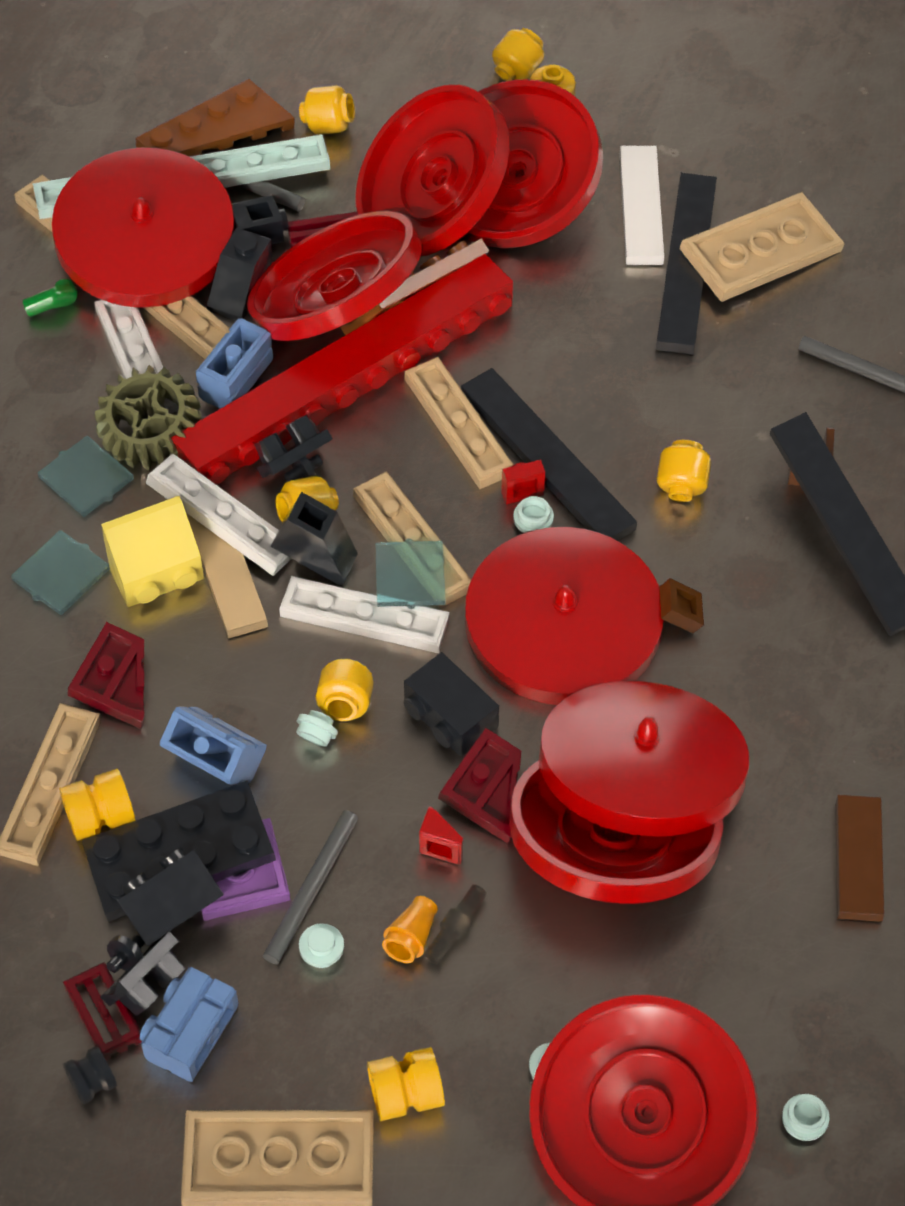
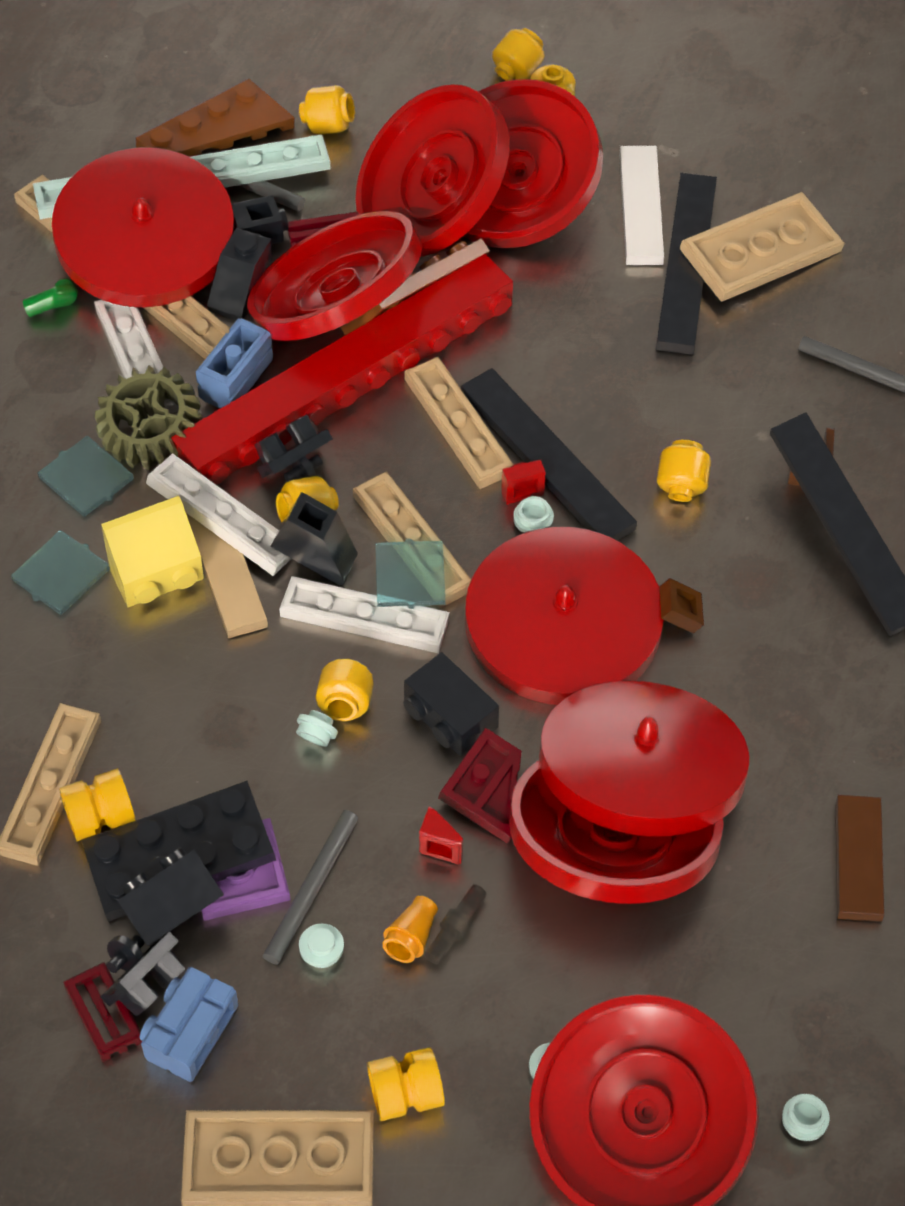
(90, 1075): black wheel -> none
(113, 676): dark red wing -> none
(213, 745): medium blue brick -> none

